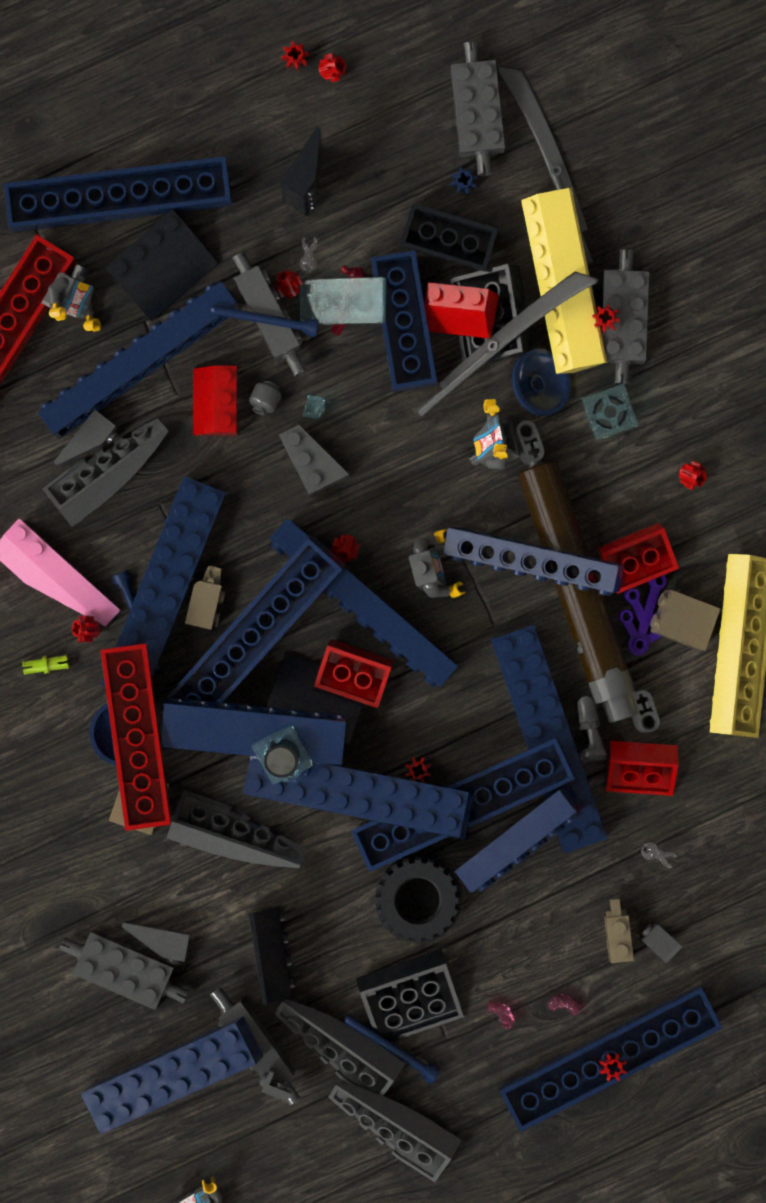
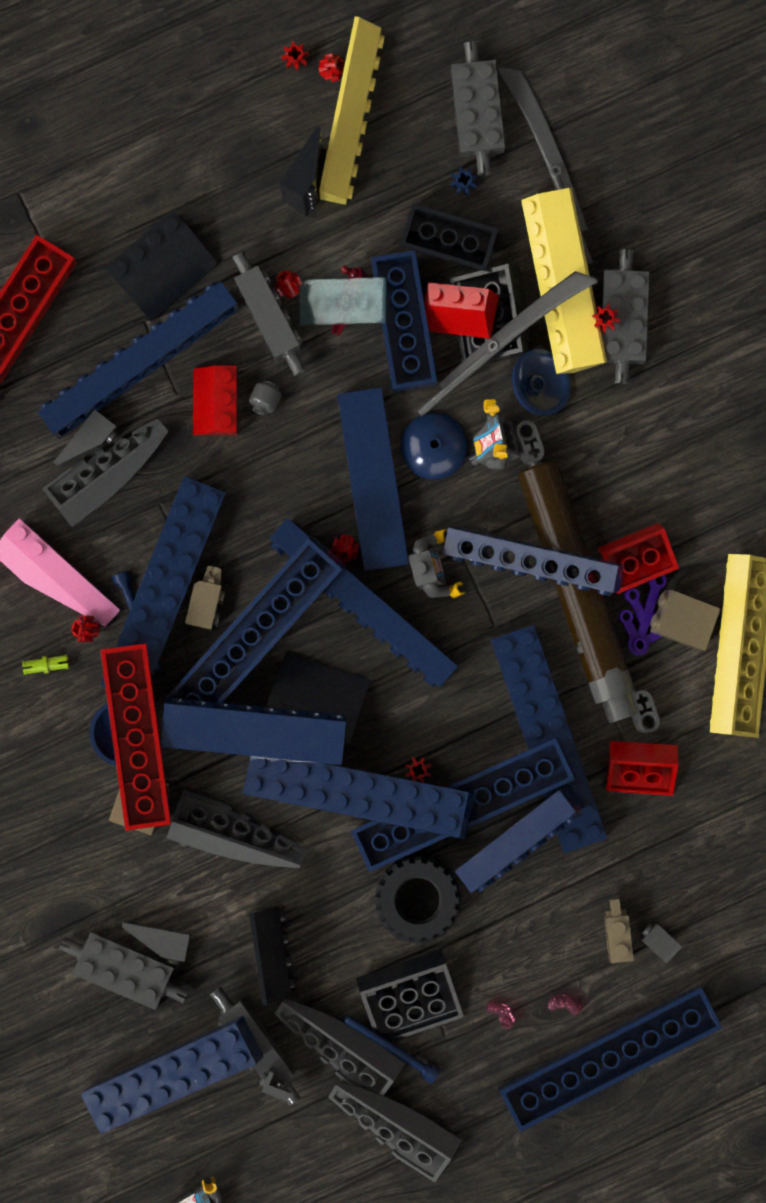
(72, 297): torso -> none
(117, 194): dark blue brick -> none
(281, 757): piece -> none
(308, 260): clear arm -> none
(308, 326): dark blue piece -> none
(311, 461): dark grey wedge -> none
(314, 407): clear light blue slope -> none
(350, 112): none -> light yellow slope
(353, 673): red slope -> none
(372, 479): none -> dark blue tile
(429, 461): none -> dark blue dish
(590, 721): dark grey piece -> none
(609, 412): clear light blue piece -> none
(610, 1060): red gear -> none
(653, 853): clear arm -> none
(692, 475): red gear -> none

